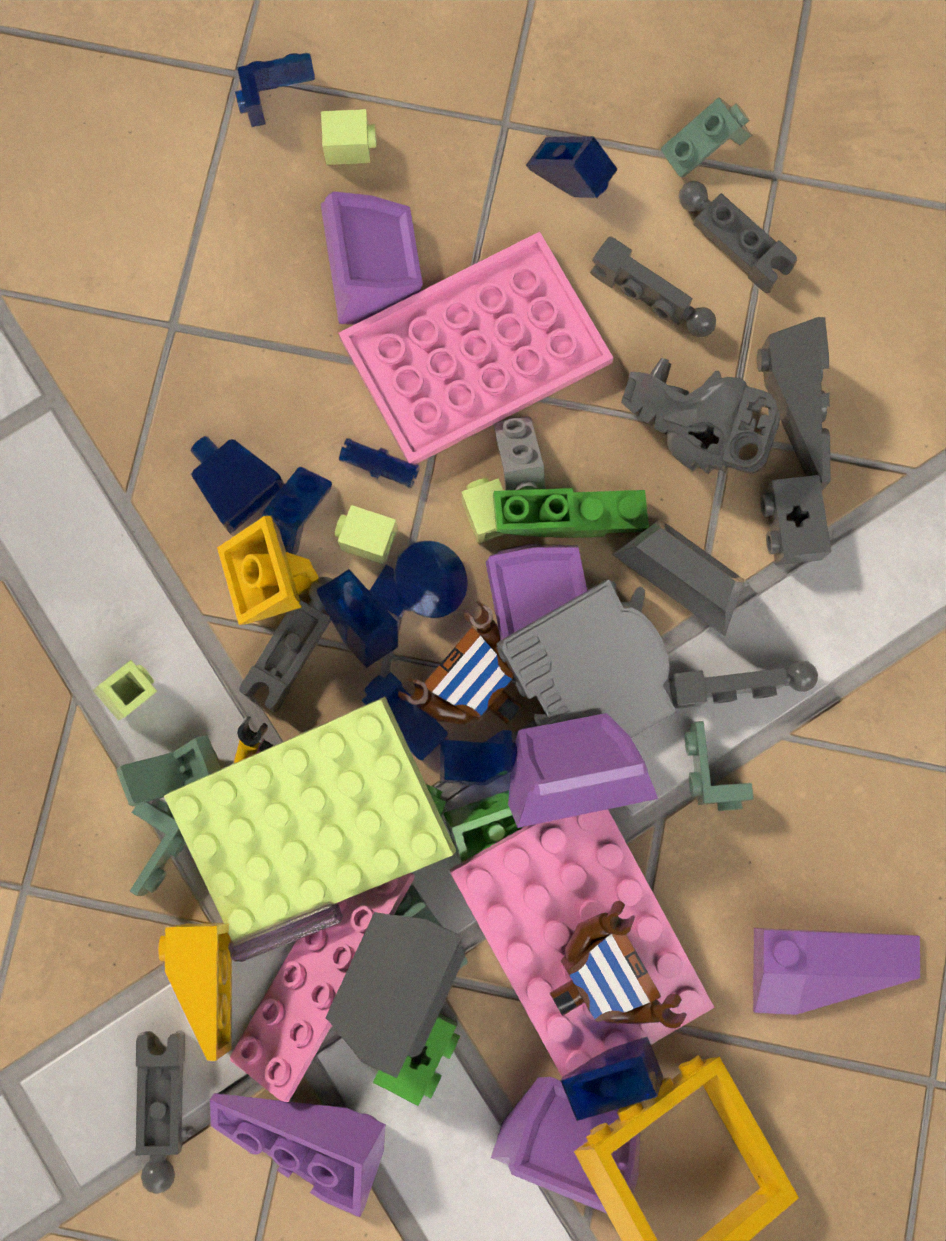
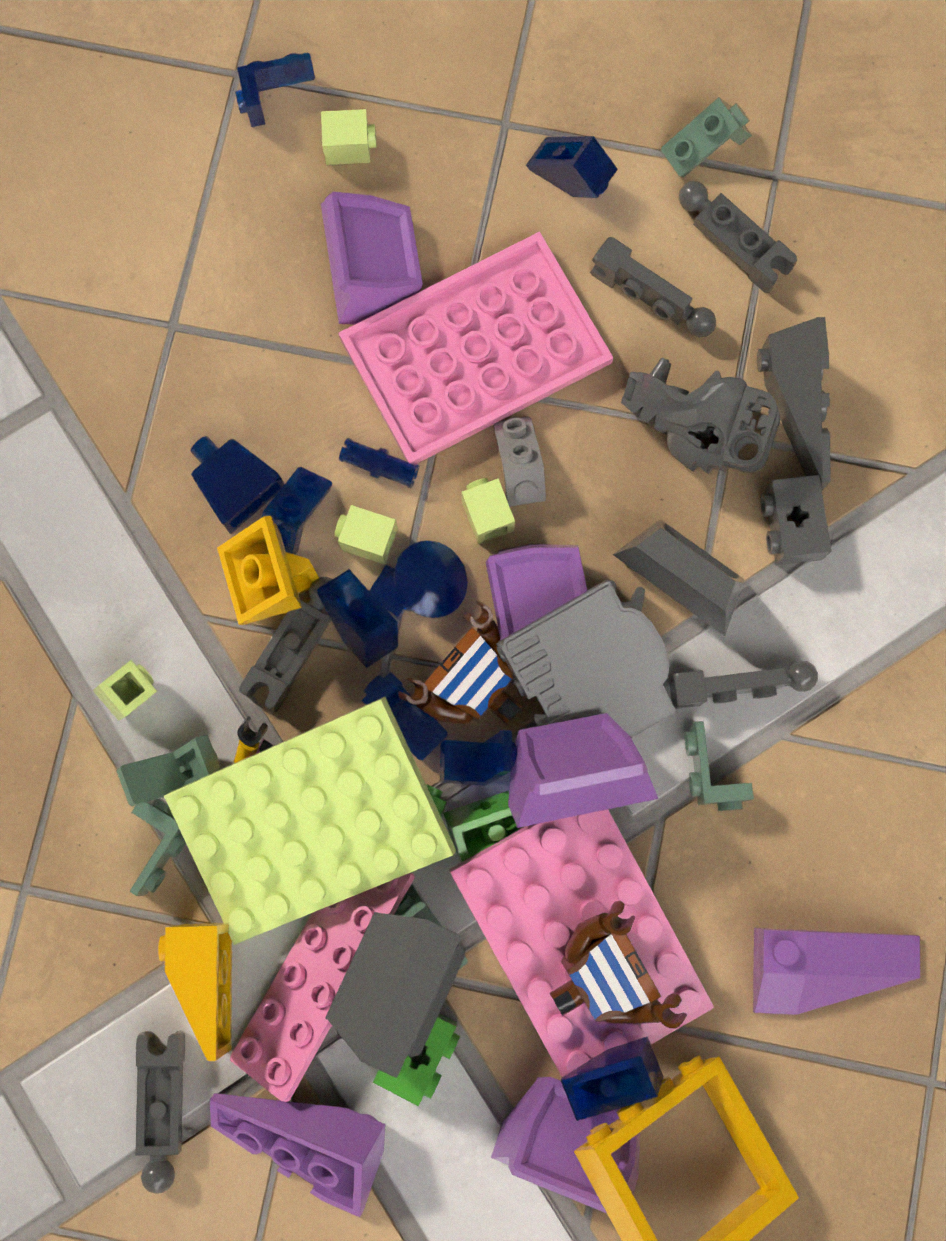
(285, 931): axle -> none
(569, 513): bright green slope -> none

